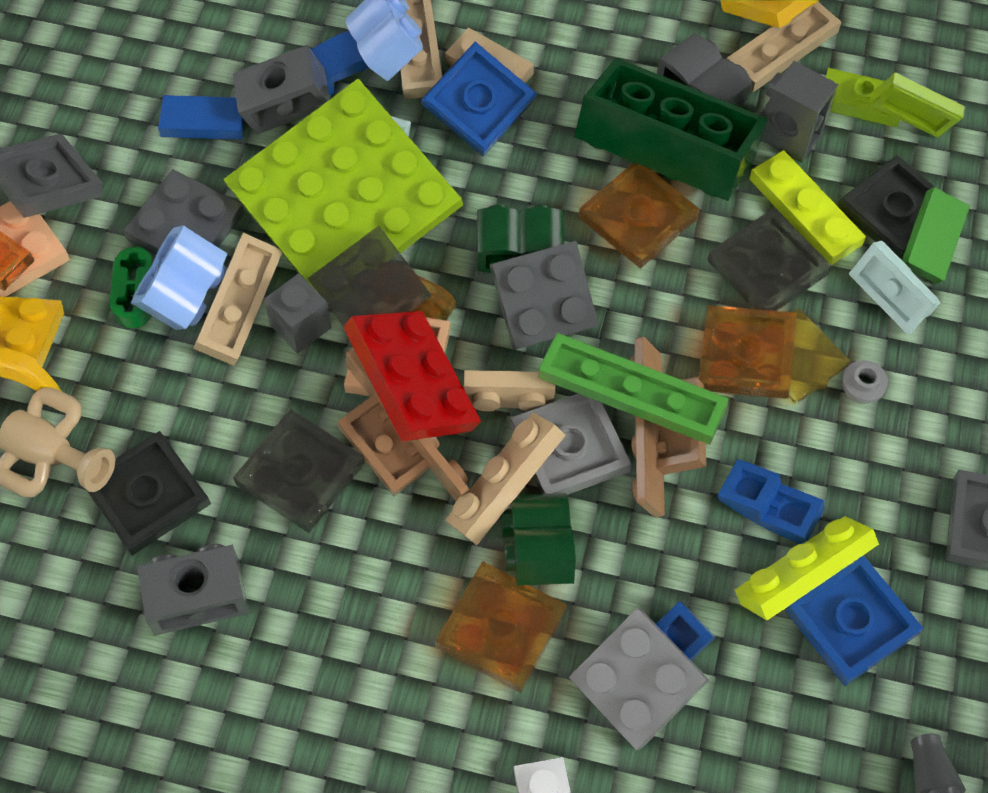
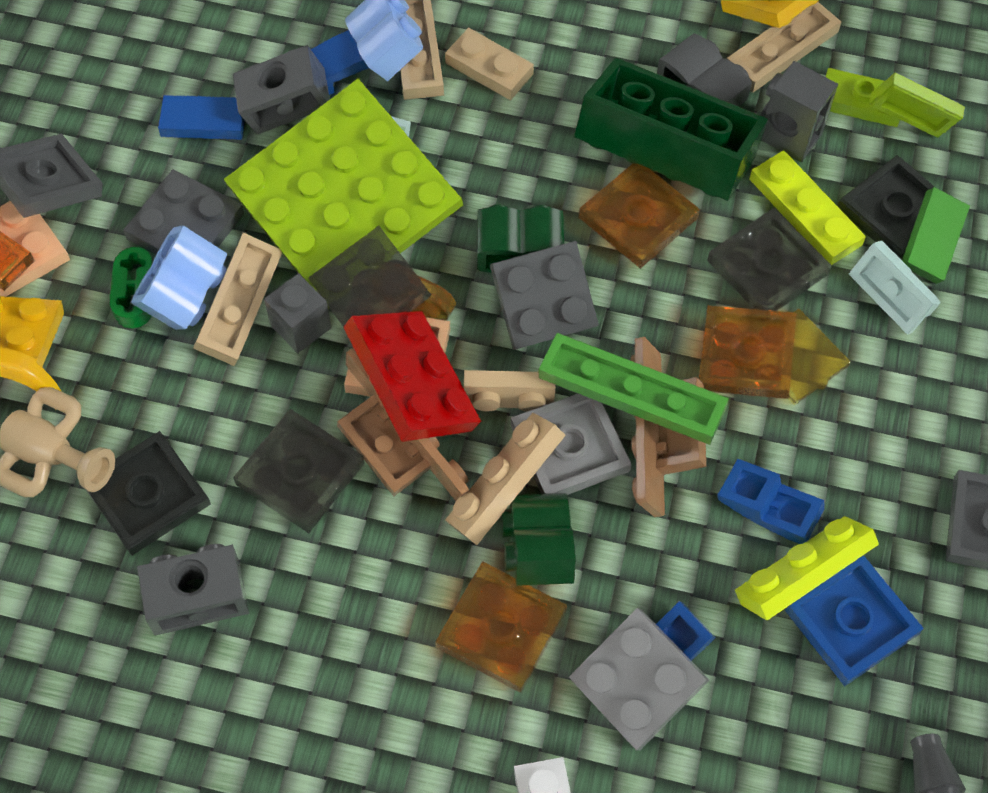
(479, 98): blue tile -> none
(862, 392): light grey plate -> none

